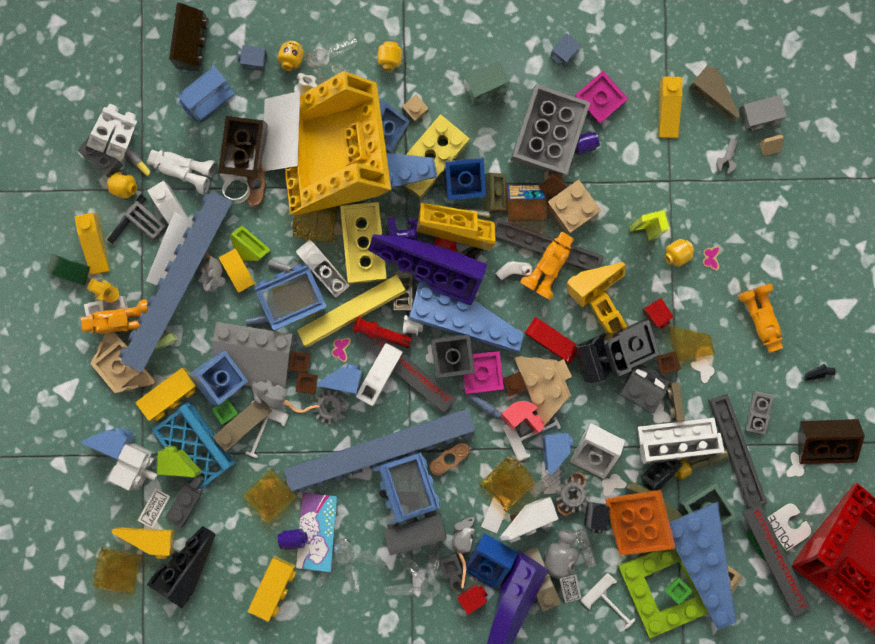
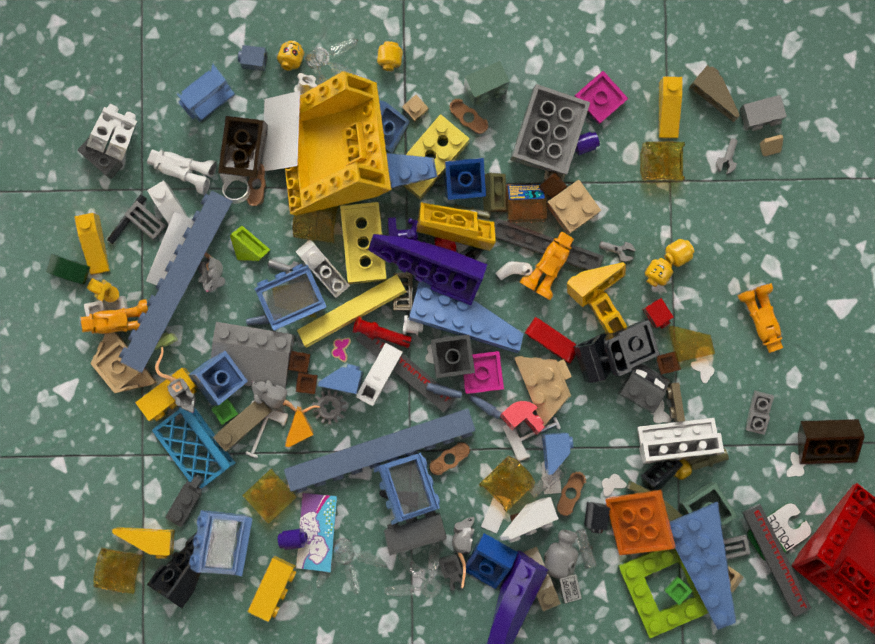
(110, 441): medium blue slope -> none
(122, 185): yellow head -> none
(132, 466): white brick -> none
(137, 161): piece -> none
(153, 508): white sticker -> none
(176, 463): lime slope -> none
(178, 389): none -> light grey animal
(188, 38): dark brown slope -> none
(220, 543): none -> window
(236, 270): yellow slope -> none
(299, 429): none -> light orange slope
(443, 390): none -> sand blue animal
(458, 109): none -> medium nougat piece
(472, 598): red brick -> none
(514, 384): reddish brown plate -> none
(565, 50): sand blue brick -> none
(581, 493): light grey gear -> none
(597, 451): white slope -> none
(598, 591): white piece -> none
(618, 249): none -> light grey bar
(653, 223): neon yellow fence -> none
(658, 272): none -> yellow head
(662, 161): none -> clear yellow slope
(710, 257): dark pink sticker -> none
(736, 546): none -> light grey tile
(737, 451): dark grey tile -> none
(819, 372): black bar -> none

